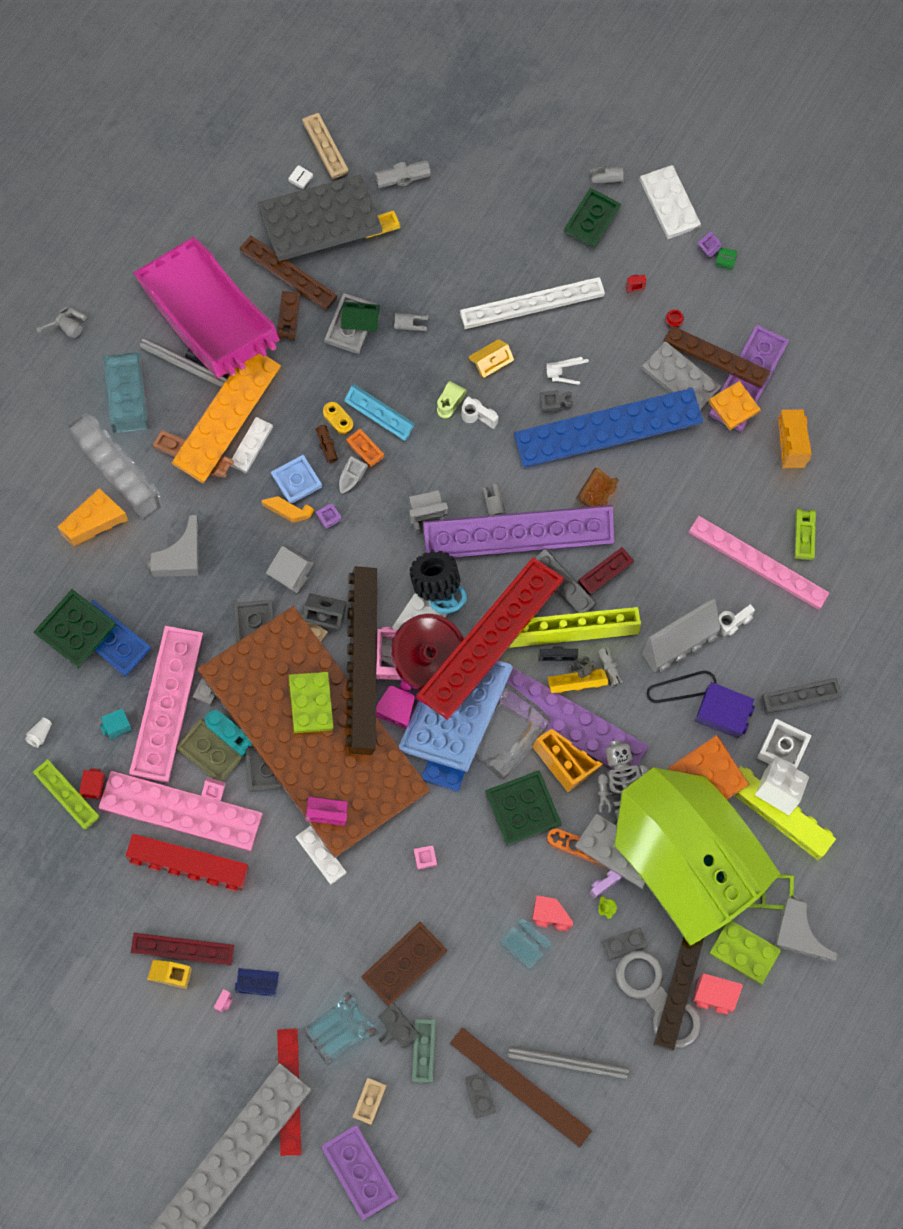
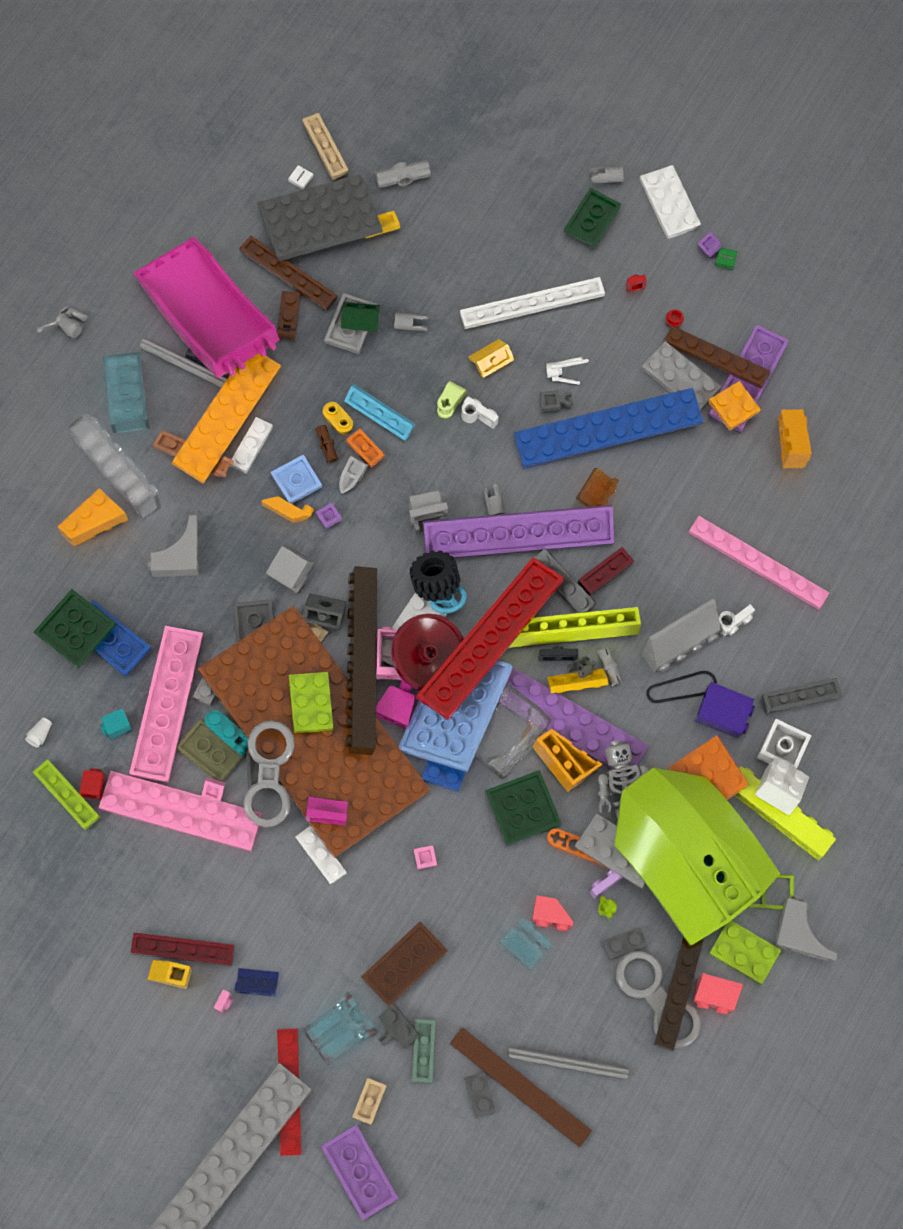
(187, 862): red brick -> none
(269, 773): none -> light grey bar
(805, 534): lime plate -> none

